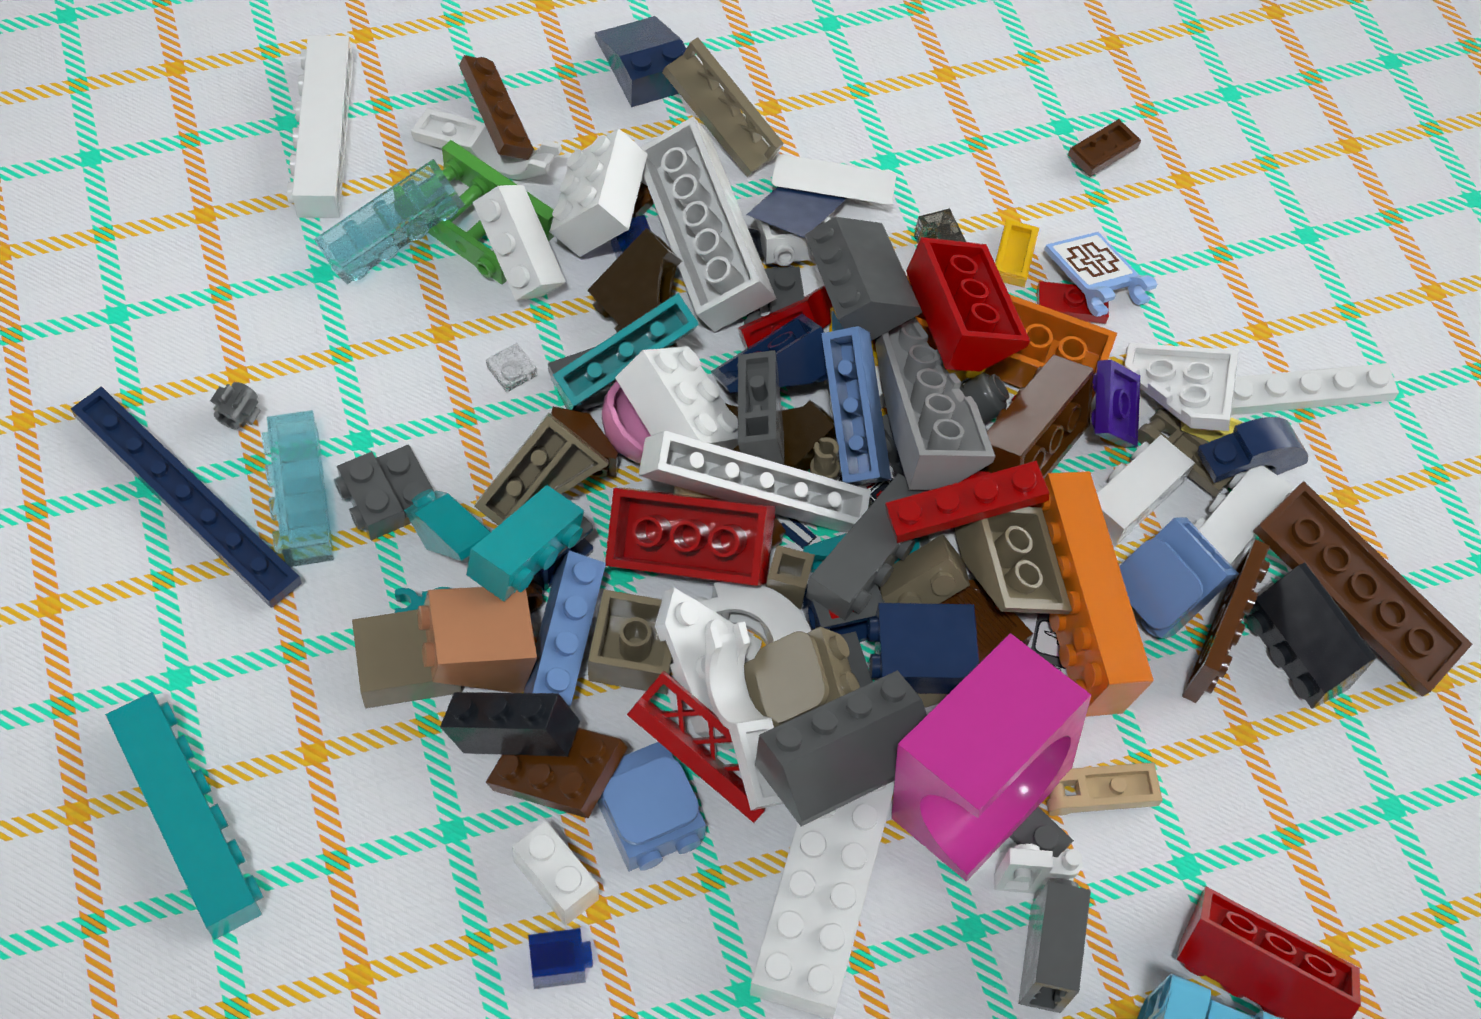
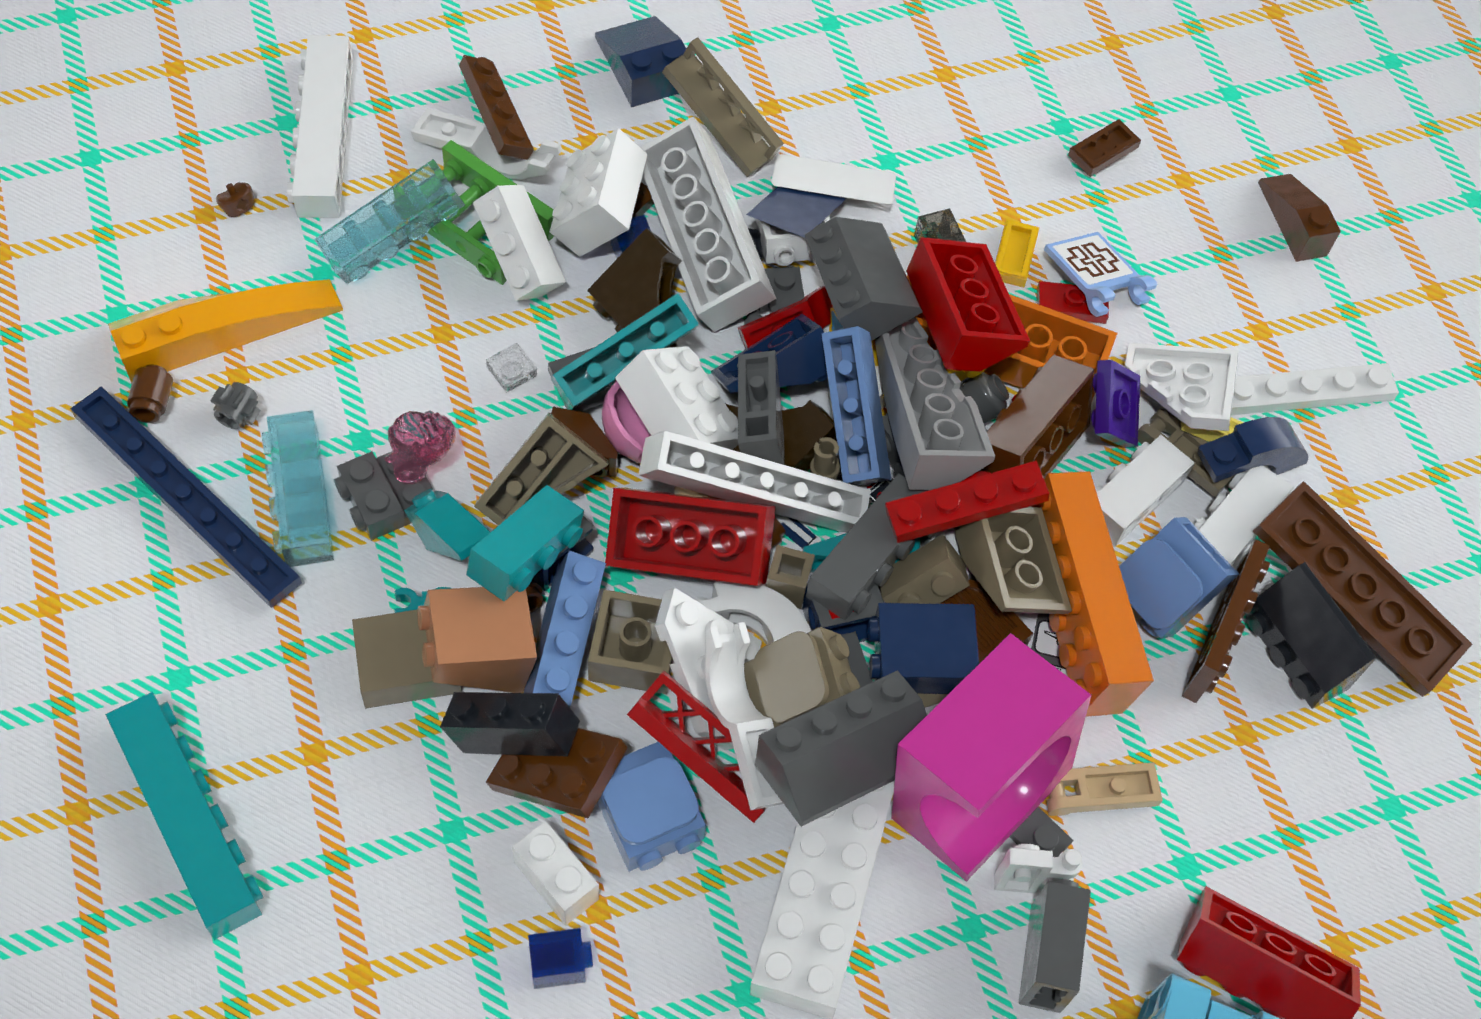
(149, 393): none -> reddish brown brick
(217, 323): none -> light orange wedge
(236, 200): none -> reddish brown piece
(418, 443): none -> clear pink hair
(1300, 216): none -> reddish brown slope

